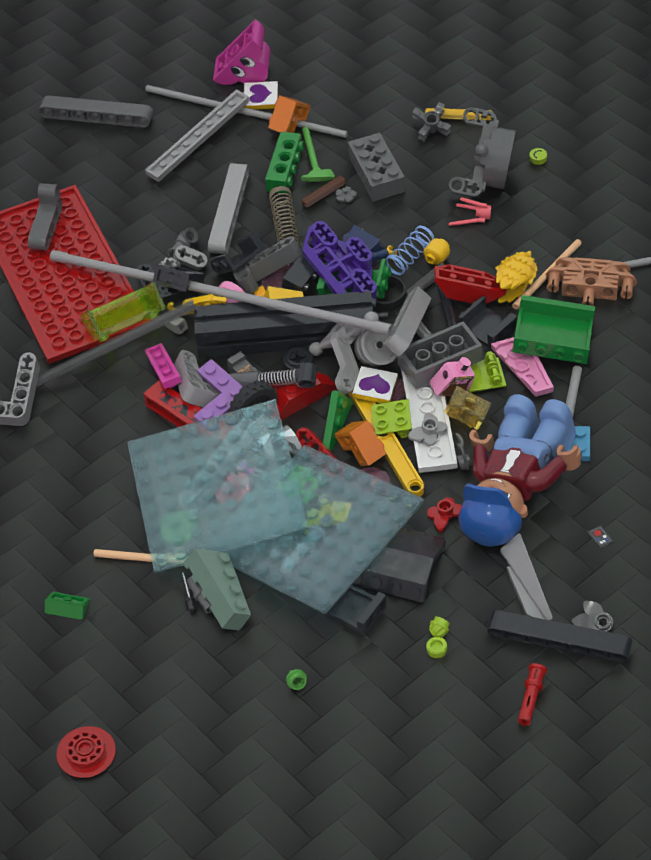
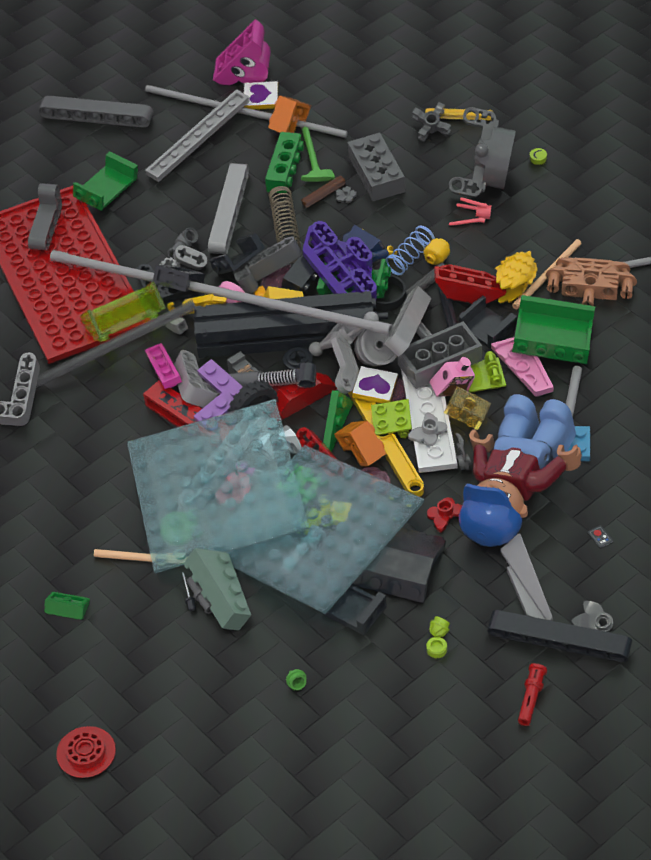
(107, 183): none -> green panel

